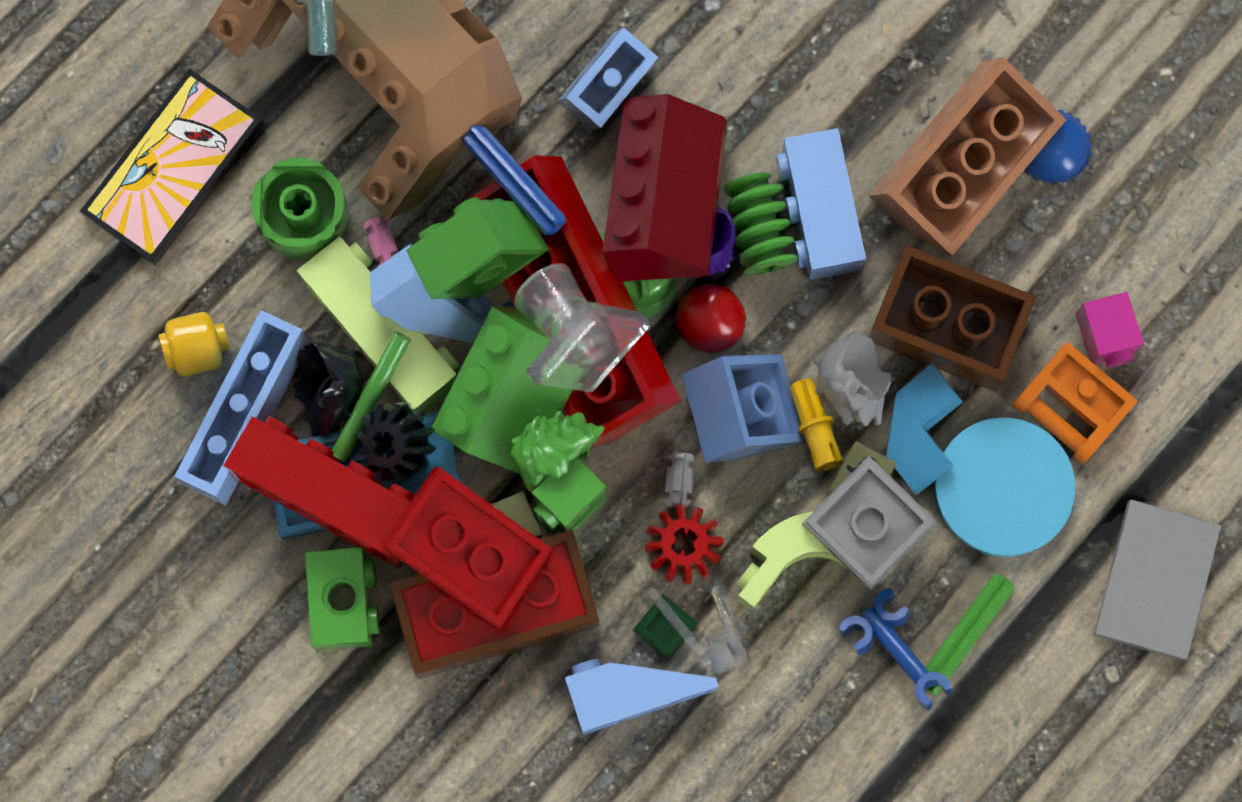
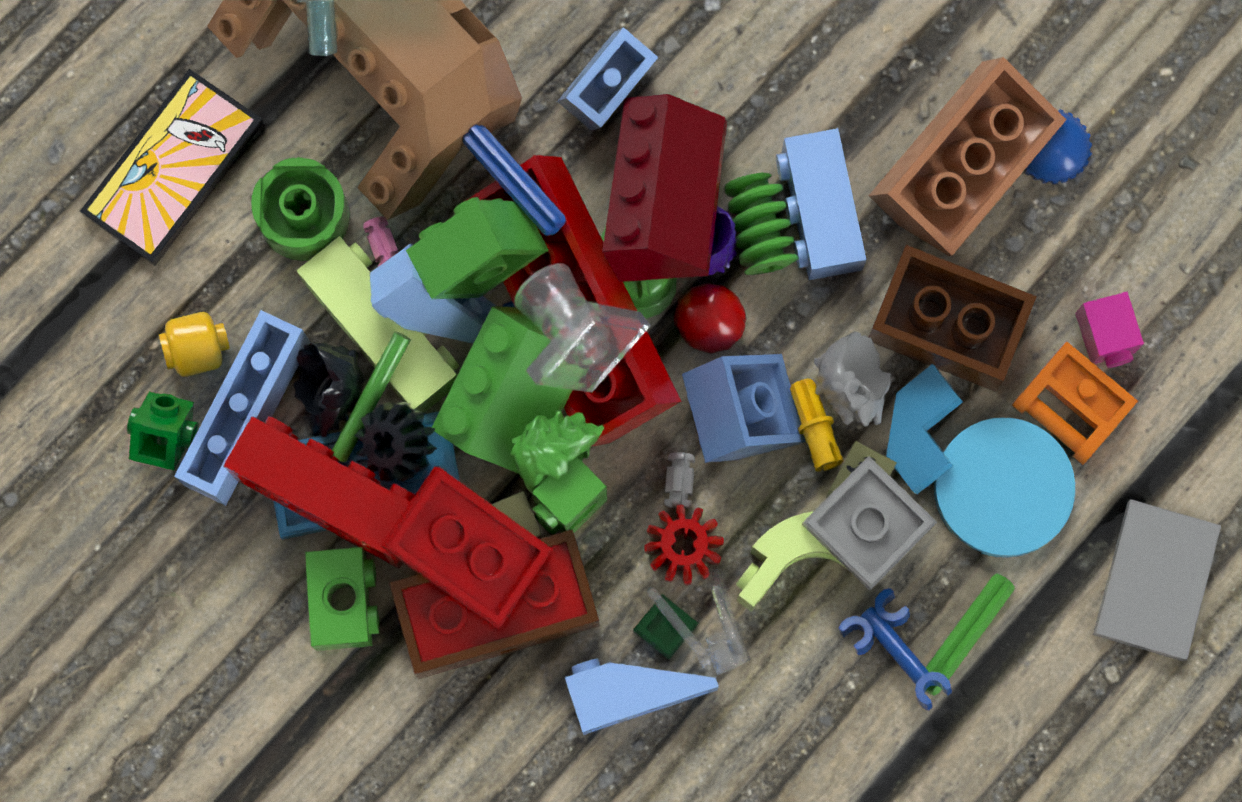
(161, 430): none -> green brick

